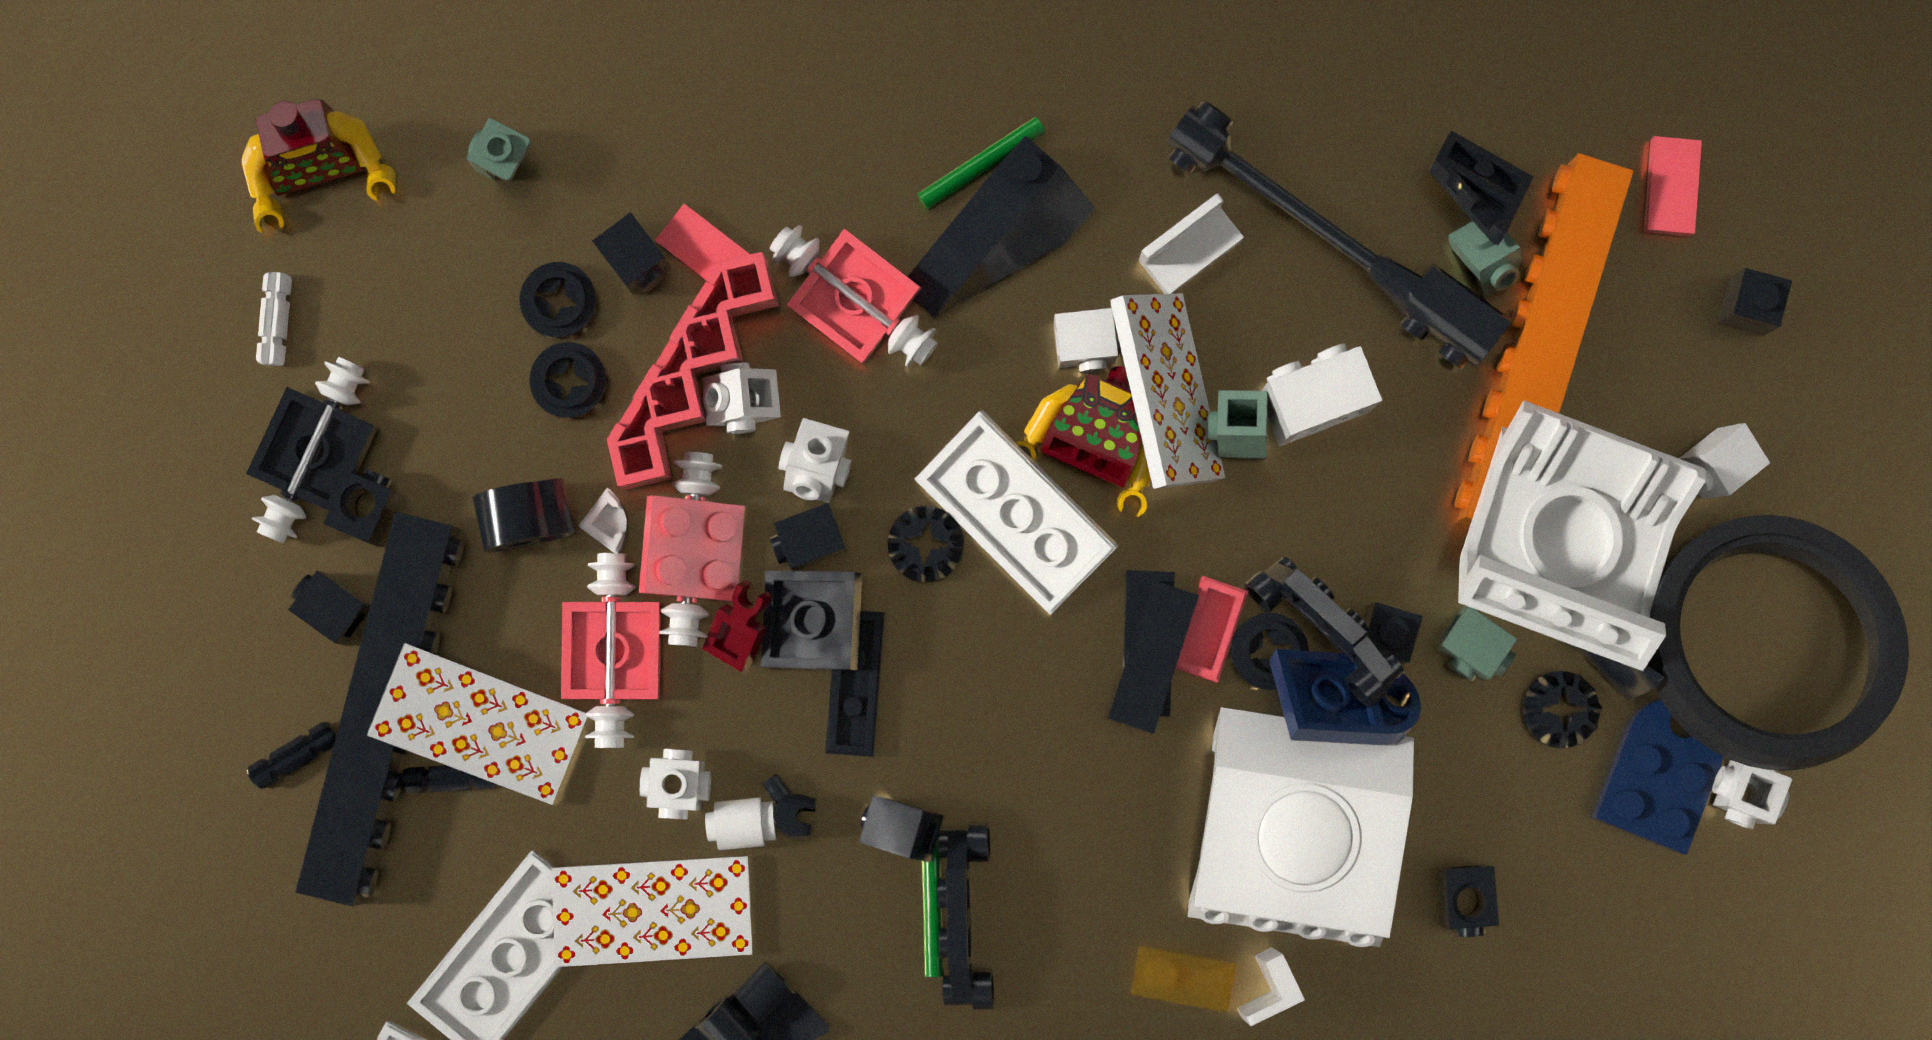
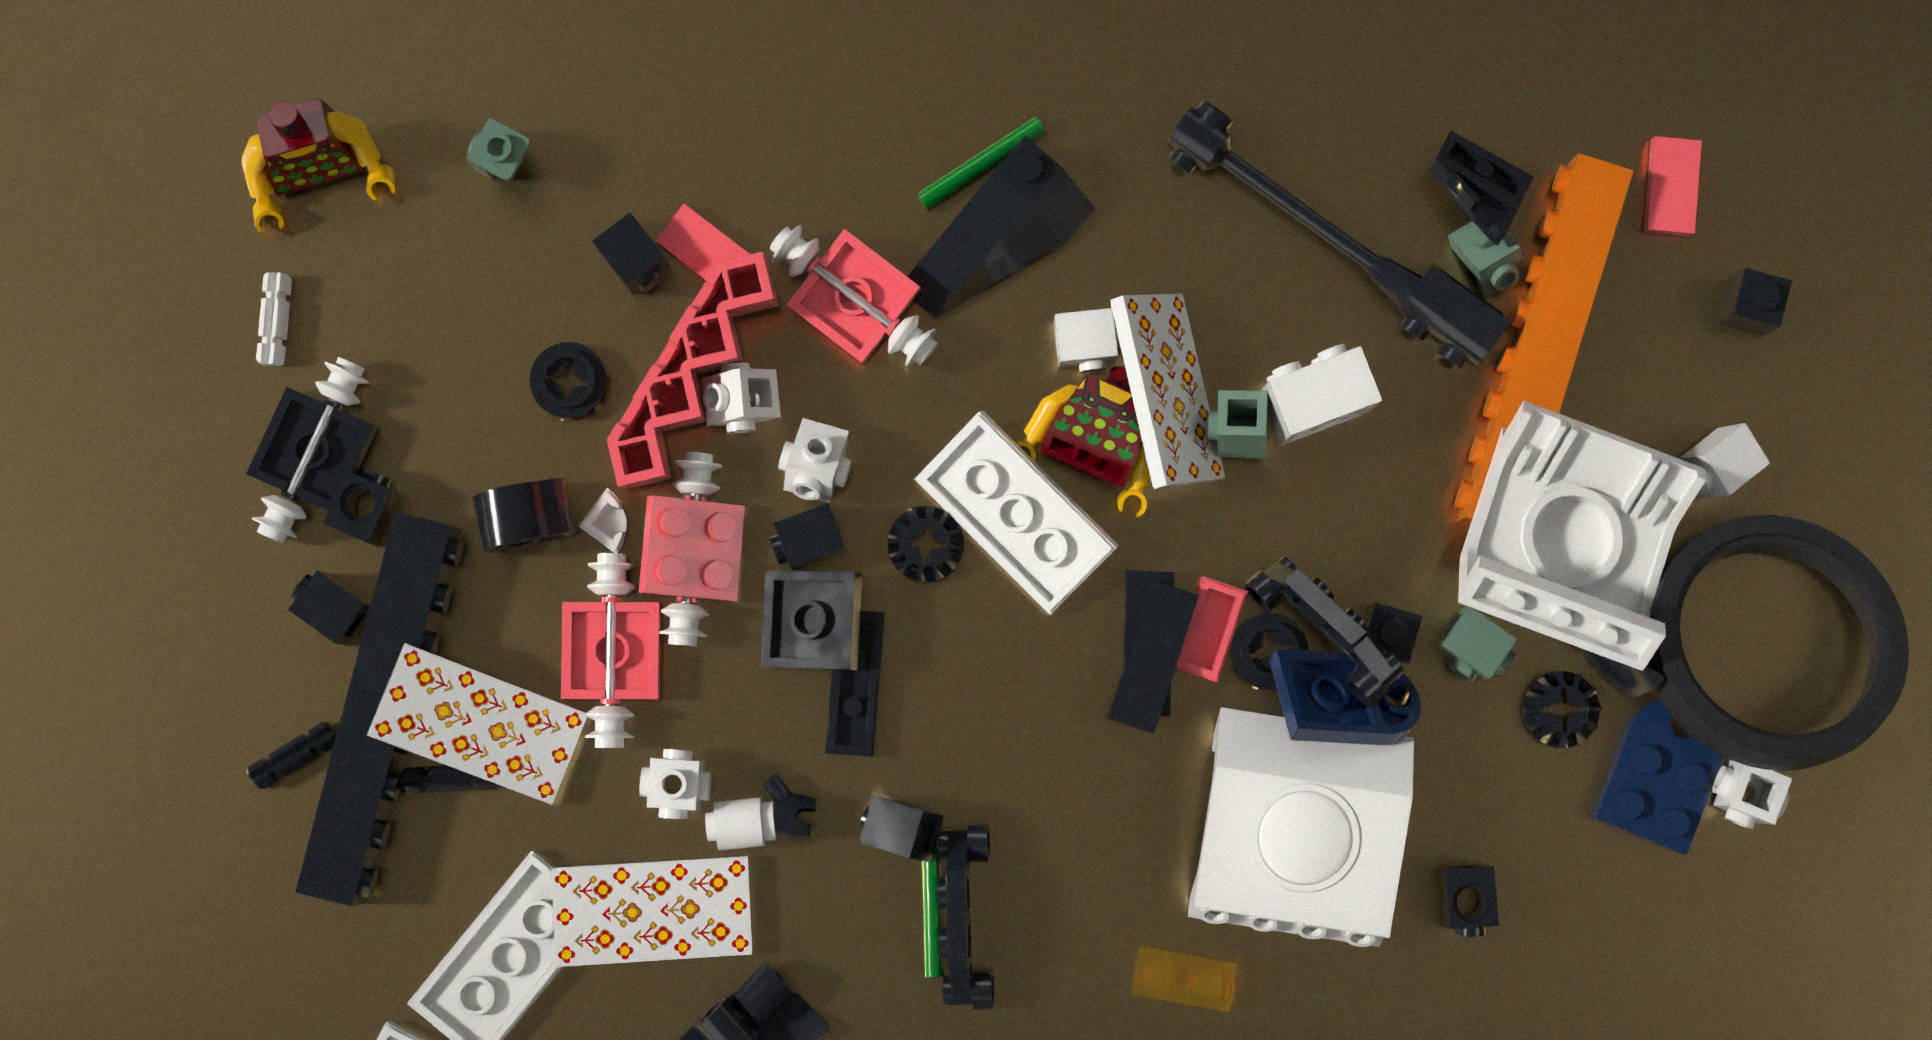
(548, 280): black gear -> none
(735, 632): dark red plate -> none
(1190, 246): white panel -> none
(1283, 989): white panel -> none

